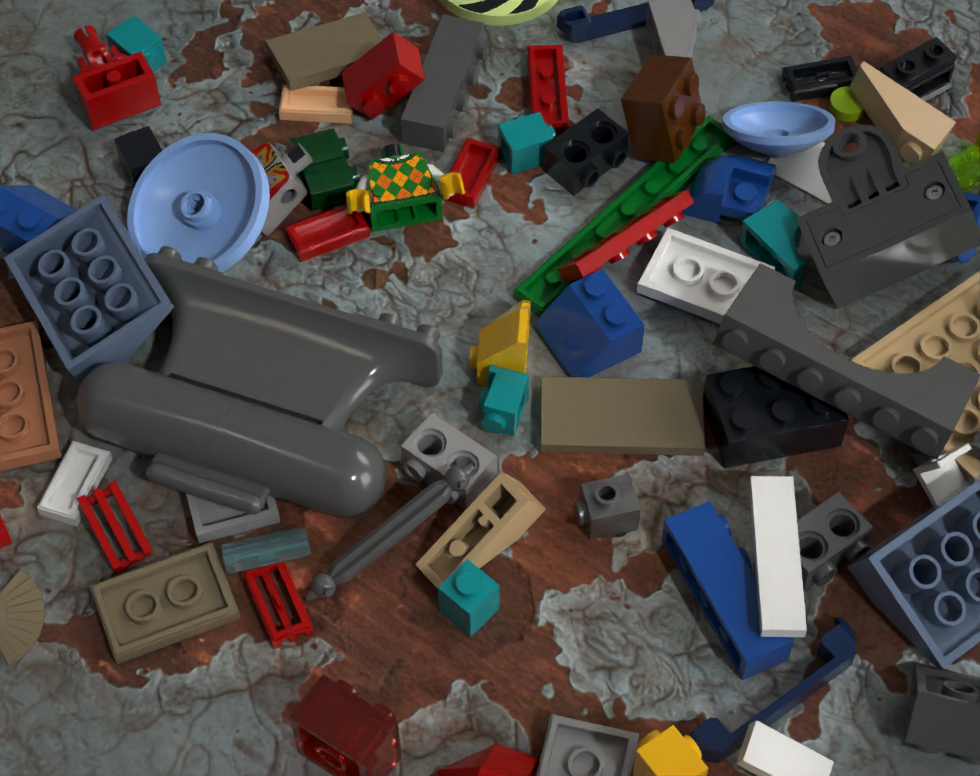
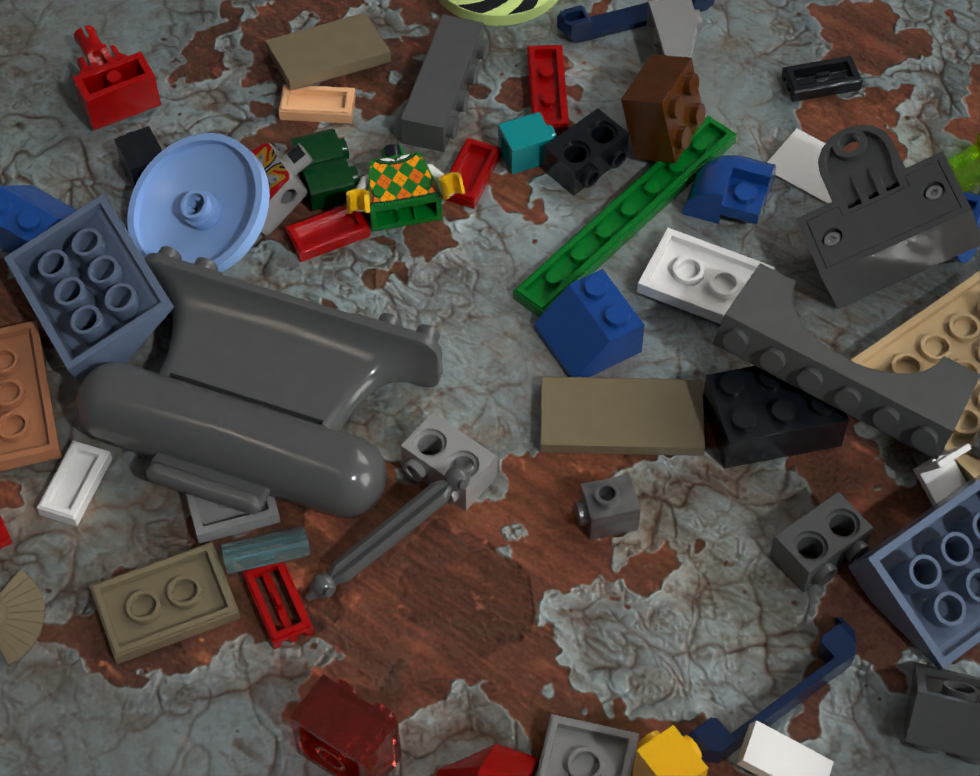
(99, 497): red tile -> none
(136, 36): teal brick -> none
(383, 75): red brick -> none
(469, 598): teal brick -> none
(483, 529): tan slope -> none
(503, 343): yellow slope -> none
(503, 400): teal brick -> none
(638, 230): red plate -> none
(723, 587): blue brick -> none
(773, 238): teal arch -> none
(777, 557): white tile -> none
(778, 127): light blue dish -> none
(845, 105): lime tile -> none
(908, 120): tan slope -> none
(920, 66): black window -> none

